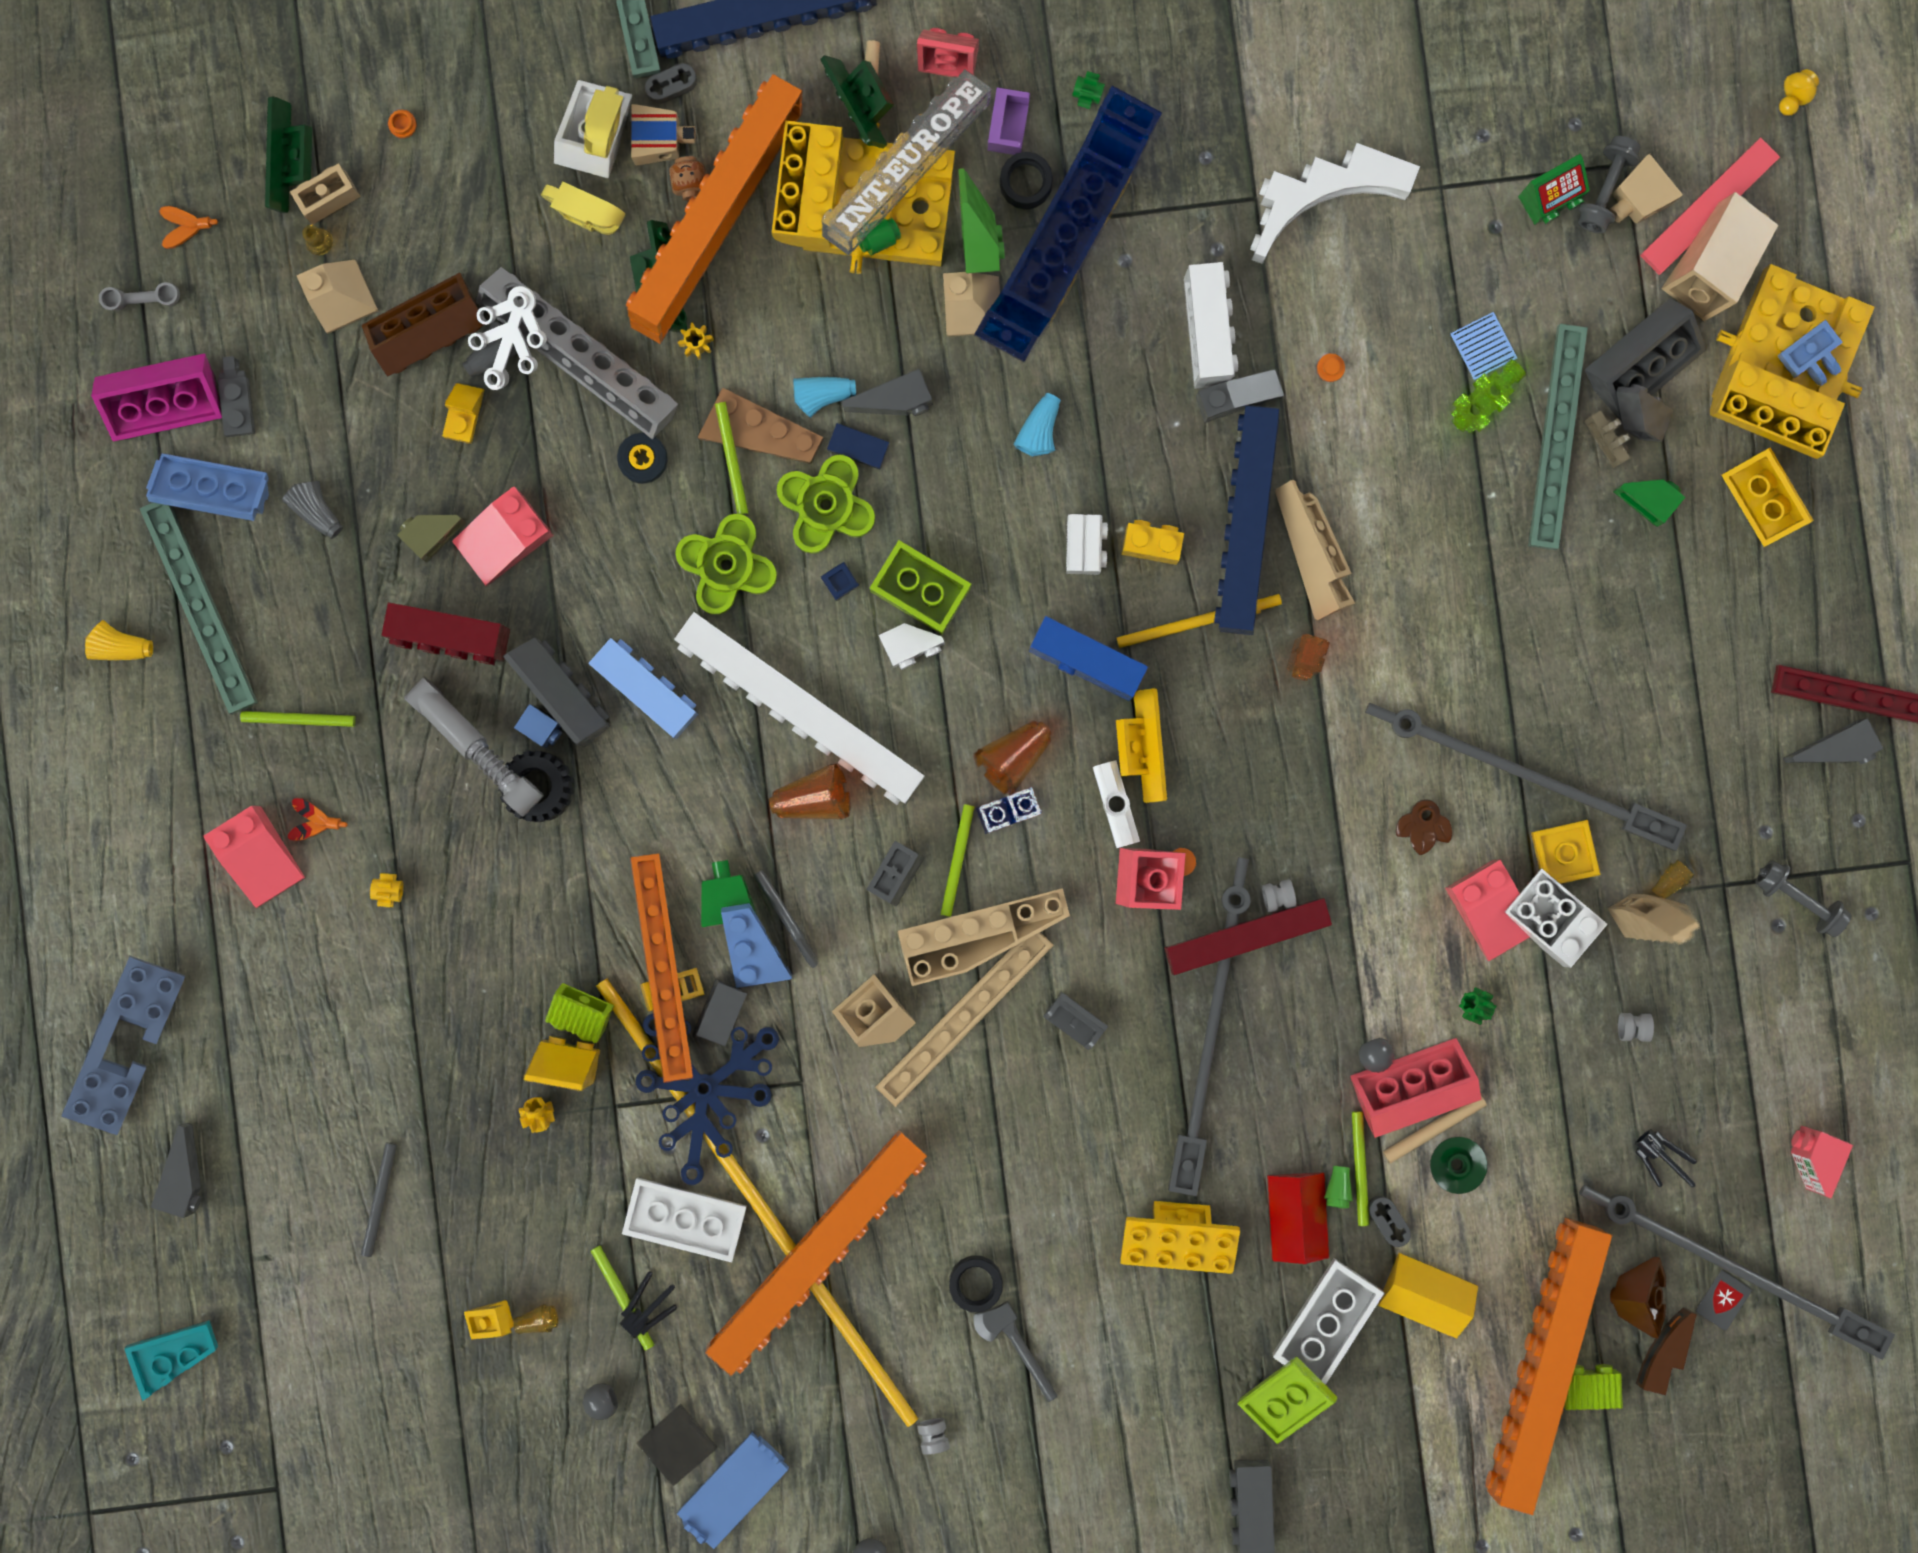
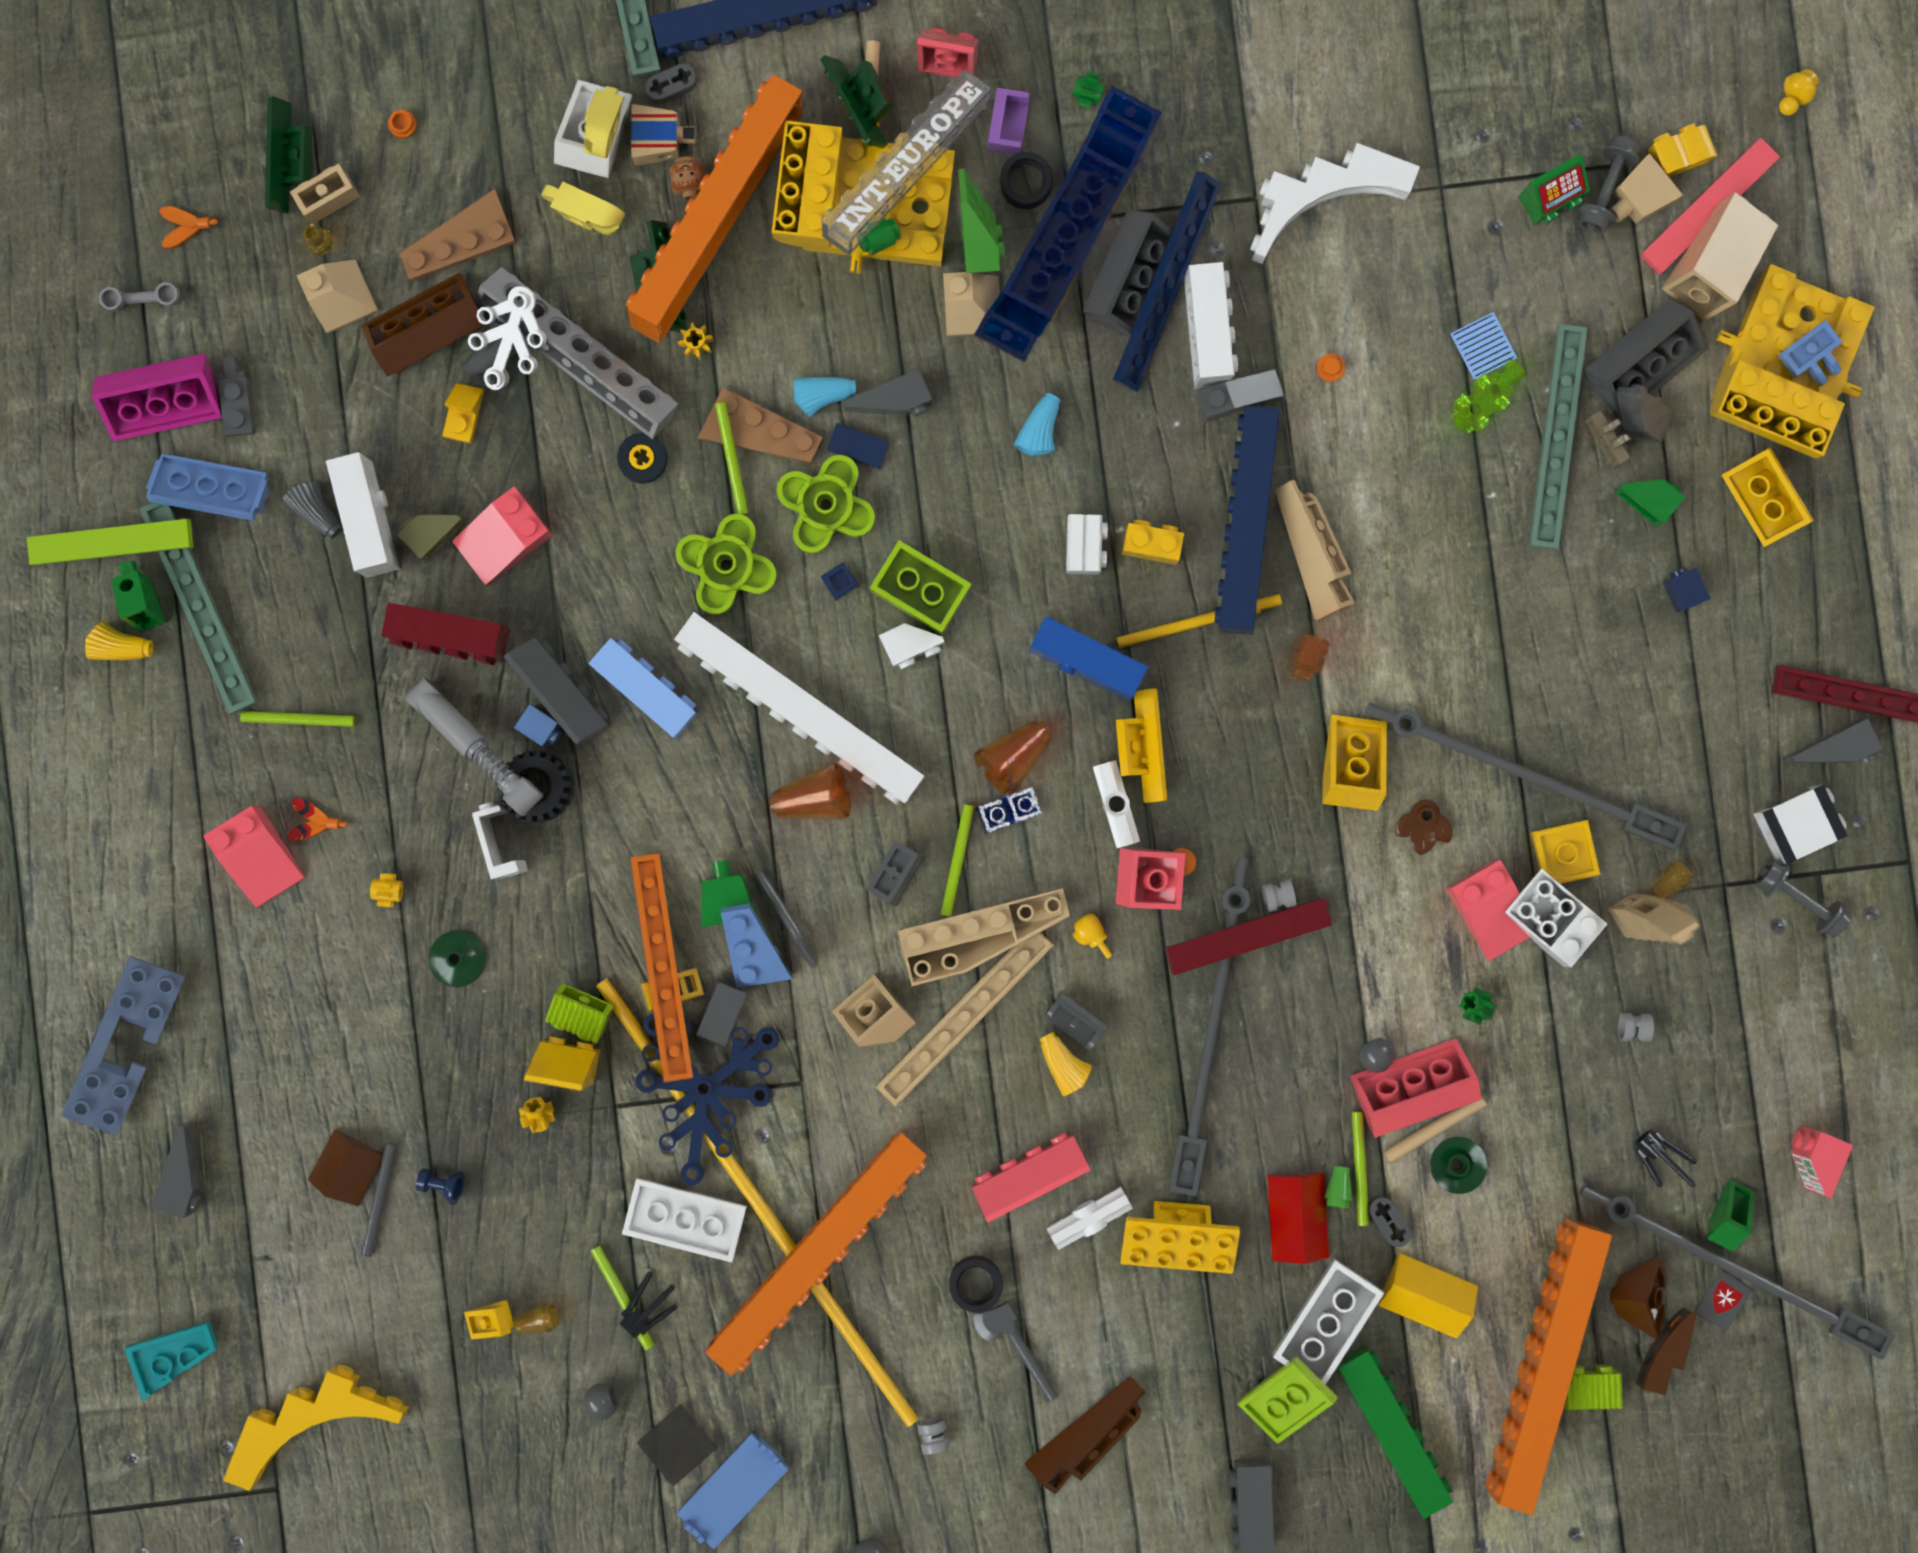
(110, 542): none -> lime tile
(137, 598): none -> green torso
(337, 1399): none -> yellow arch
(345, 1169): none -> reddish brown slope
(363, 514): none -> white brick
(451, 1187): none -> dark blue piece
(464, 237): none -> medium nougat wing
(471, 958): none -> dark green dish
(489, 846): none -> white panel
(1029, 1177): none -> coral slope
(1065, 1068): none -> yellow piece
(1088, 1438): none -> reddish brown wedge
(1089, 1218): none -> white piece
(1090, 931): none -> yellow piece
(1128, 271): none -> dark grey slope
(1167, 281): none -> dark blue plate
(1355, 763): none -> yellow slope
(1394, 1432): none -> green brick
(1684, 150): none -> yellow brick
(1686, 589): none -> dark blue brick
(1732, 1216): none -> green slope
(1801, 824): none -> white panel

